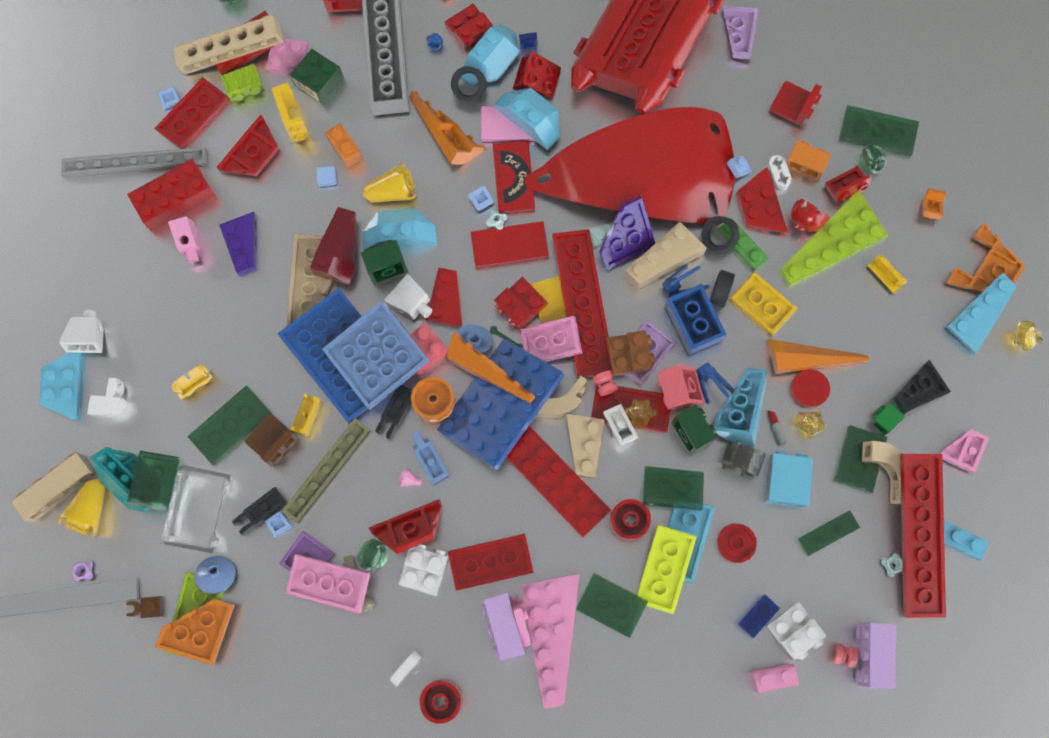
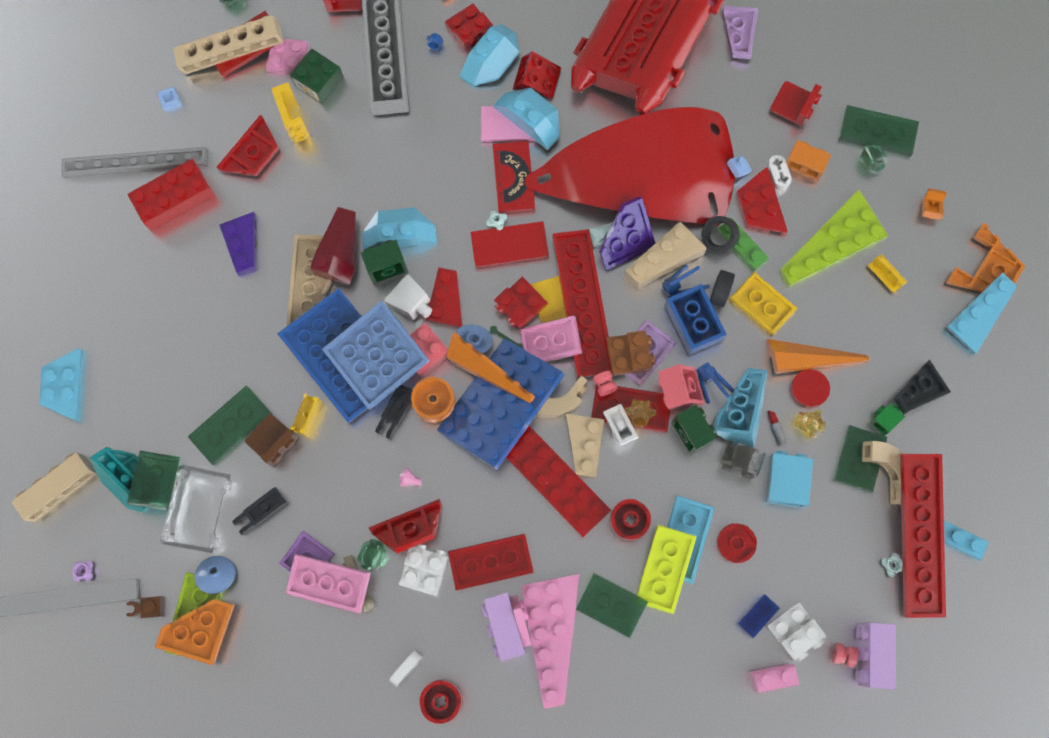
(83, 334): white torso -> none
(85, 509): yellow cone -> none
(109, 405): white brick -> none
(186, 238): bright pink torso -> none
(192, 113): red tile -> none
(199, 376): yellow hinge -> none
(242, 83): lime brick -> none
(278, 523): light blue tile -> none
(325, 470): olive plate -> none
(326, 176): light blue tile -> none
(344, 145): orange brick -> none
(391, 186): yellow cone -> none
(429, 459): medium blue hinge -> none
(449, 136): orange wedge -> none
(455, 84): black tyre -> none
(480, 198): light blue plate -> none
(528, 40): clear blue tile -> none
(673, 488): clear green tile -> none
(807, 216): red cylinder -> none
(828, 533): clear green tile -> none
(847, 184): red bracket -> none
(966, 450): bright pink wing -> none
(1027, 335): clear yellow rock -> none

